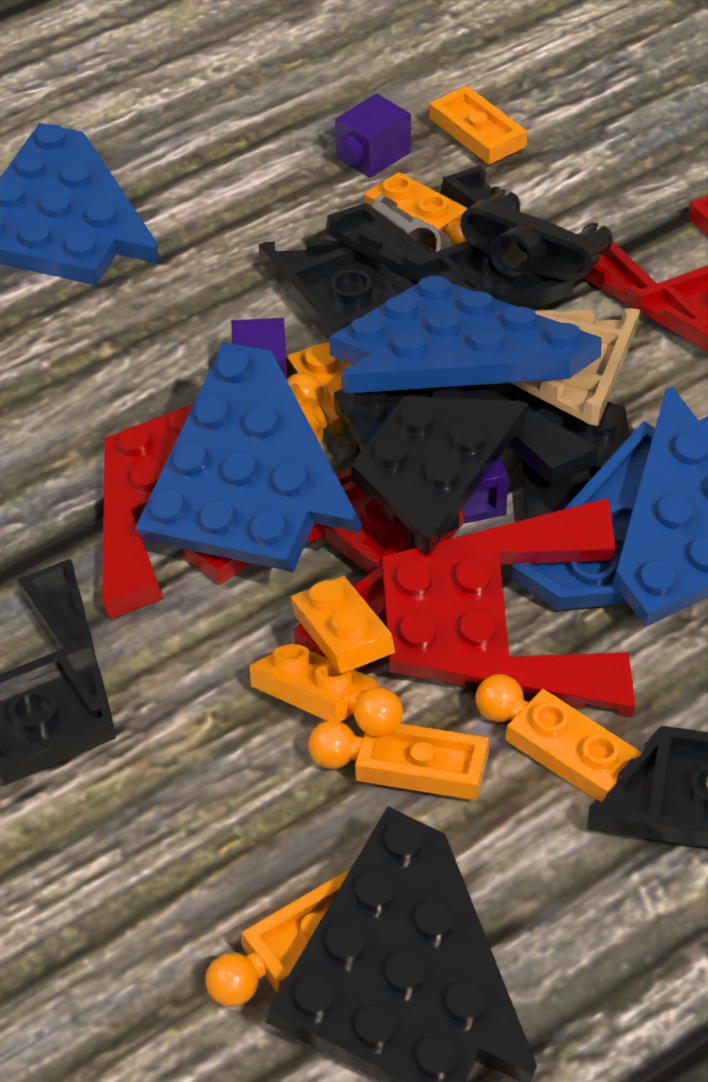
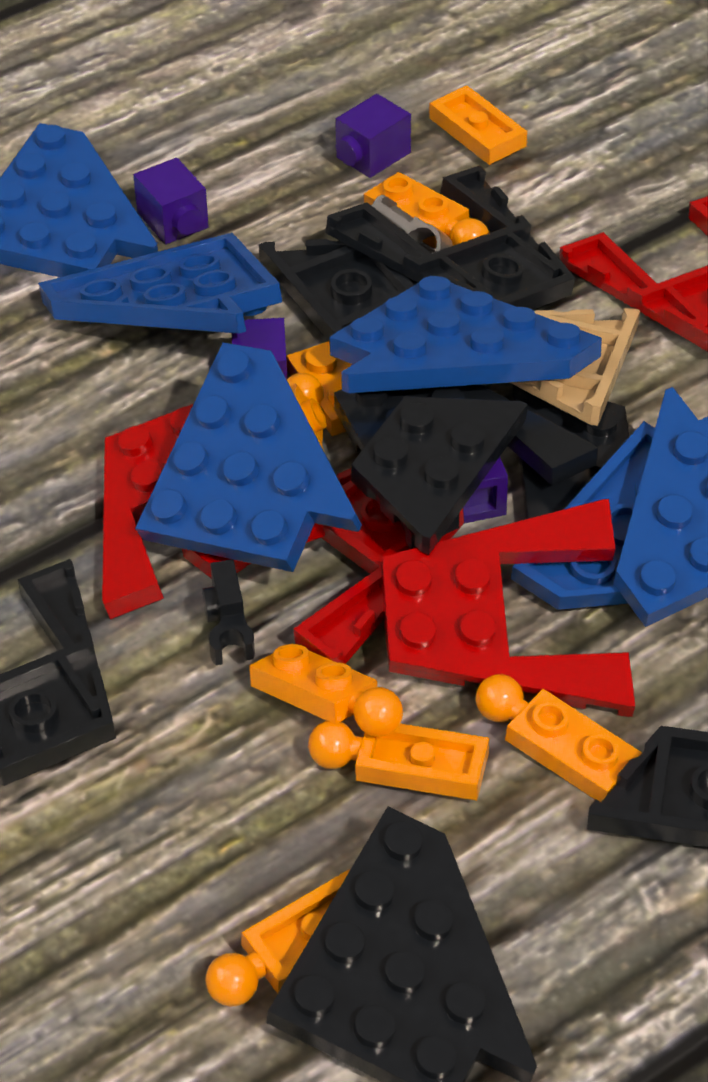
(171, 200): none -> dark purple brick
(183, 287): none -> blue wing
(225, 604): none -> black plate
(342, 624): light orange plate -> none
(551, 250): black connector -> none

